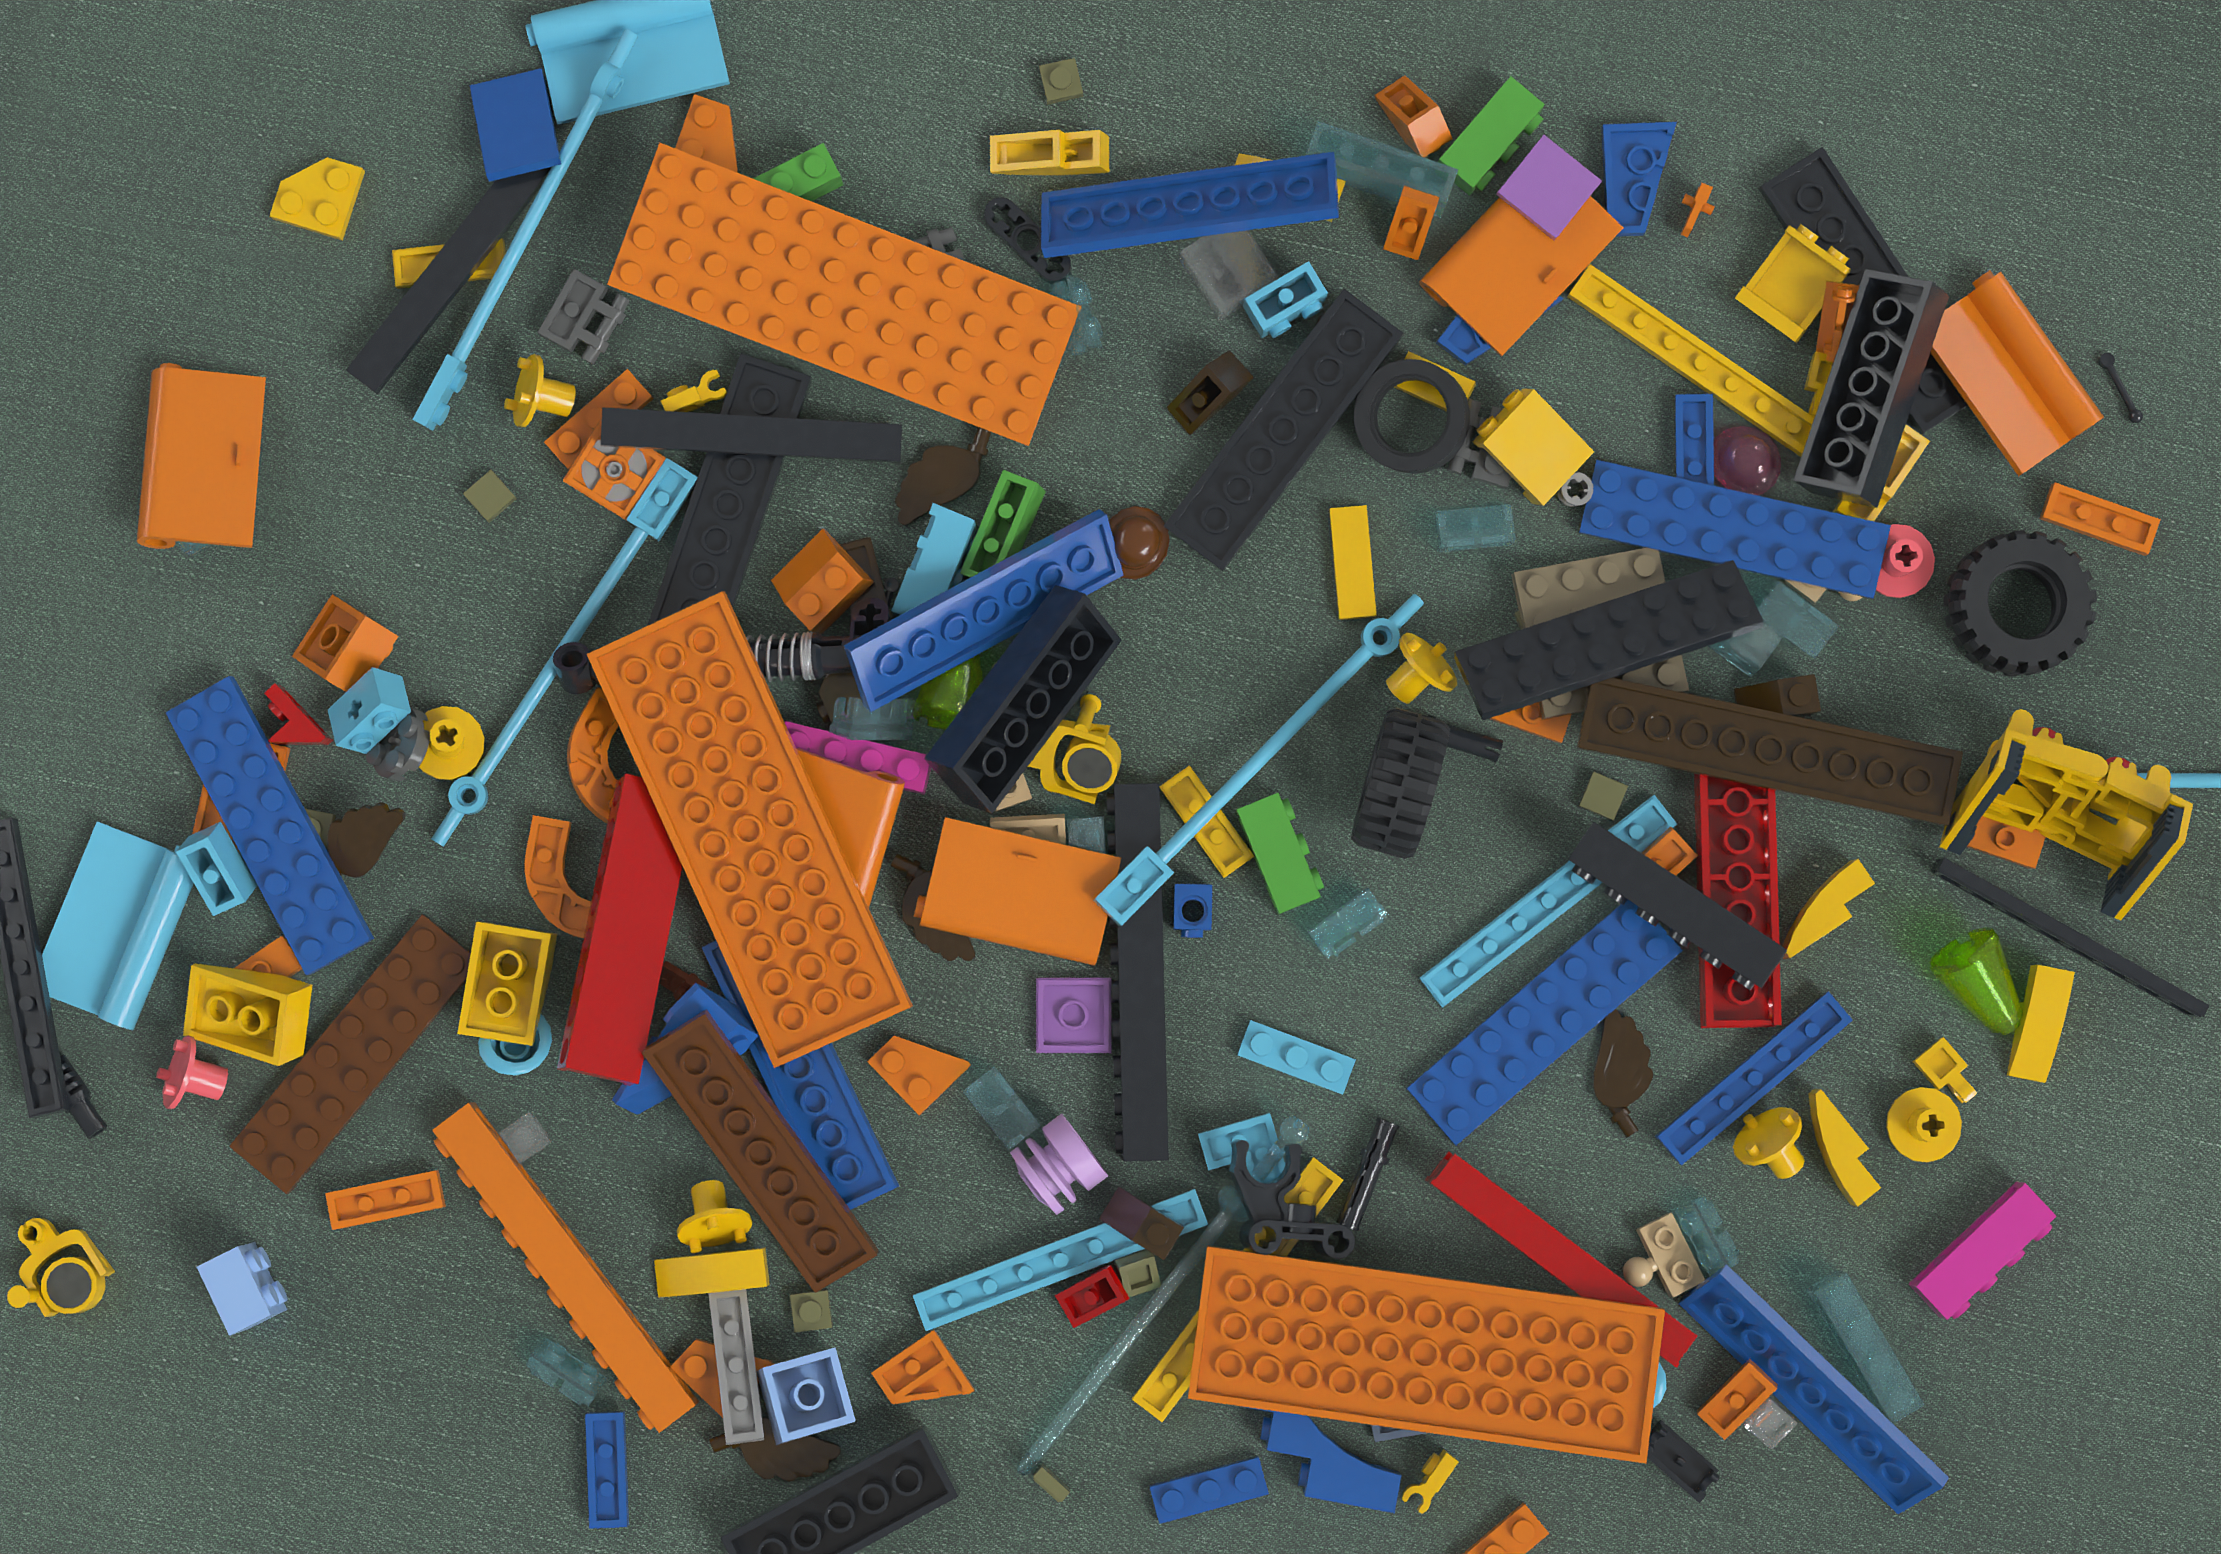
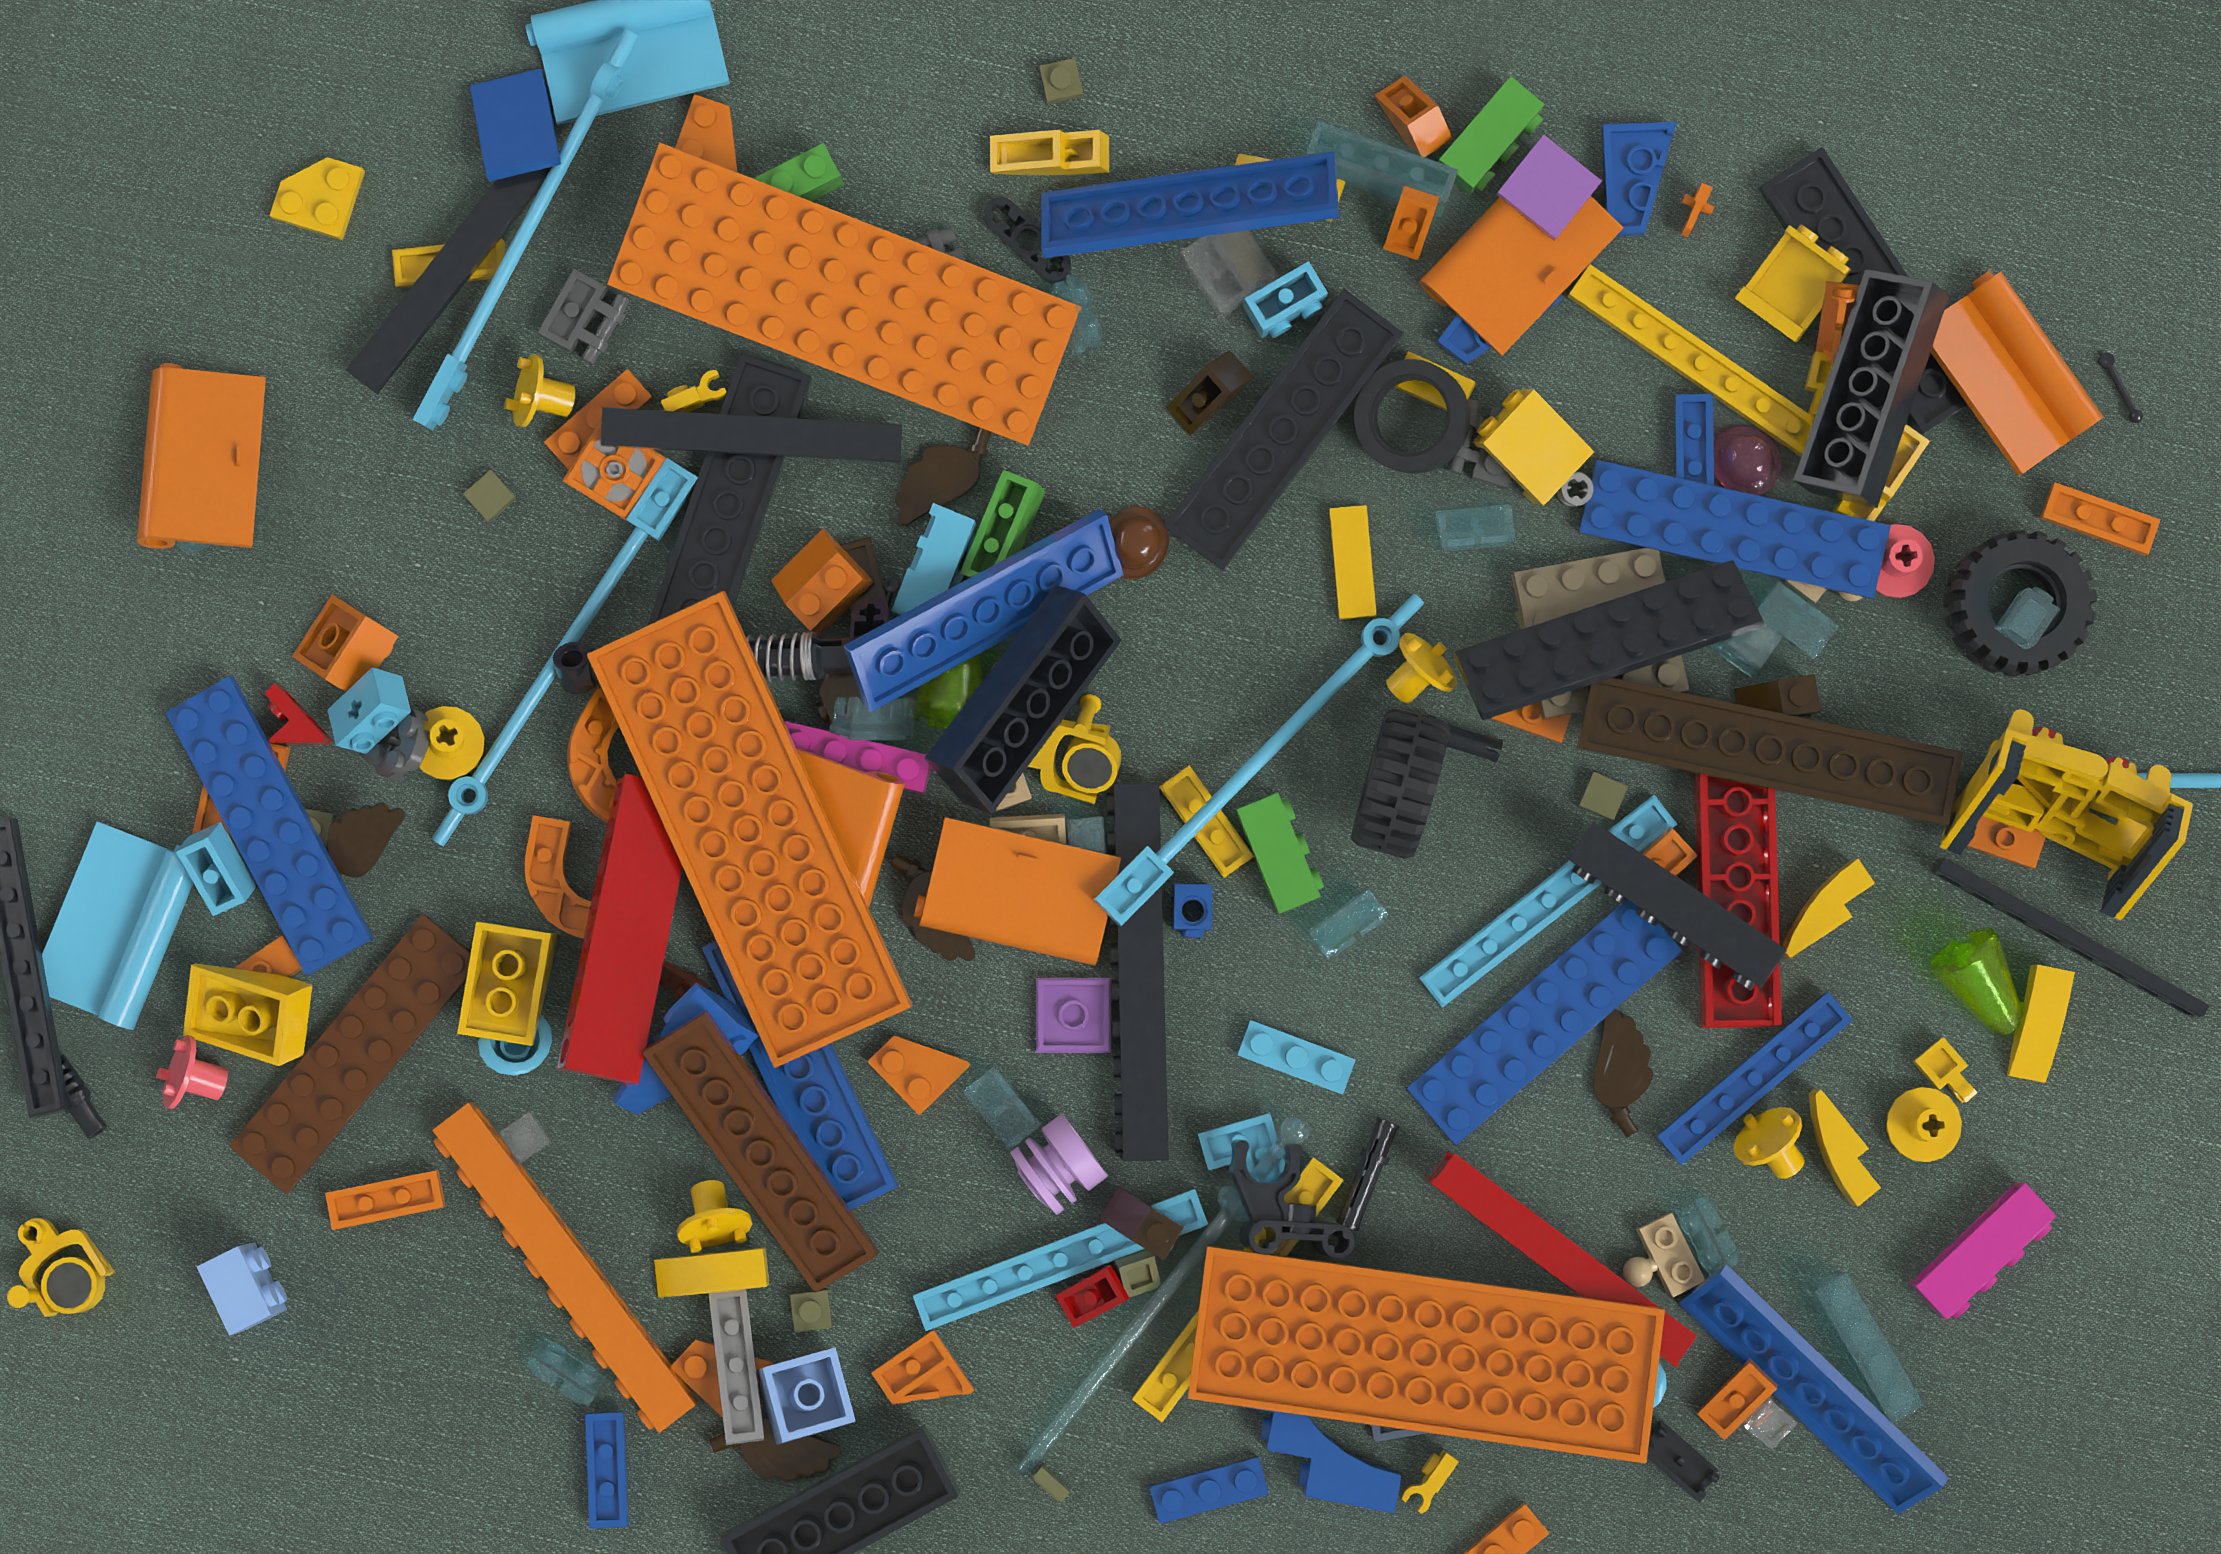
(2027, 617): none -> clear light blue brick

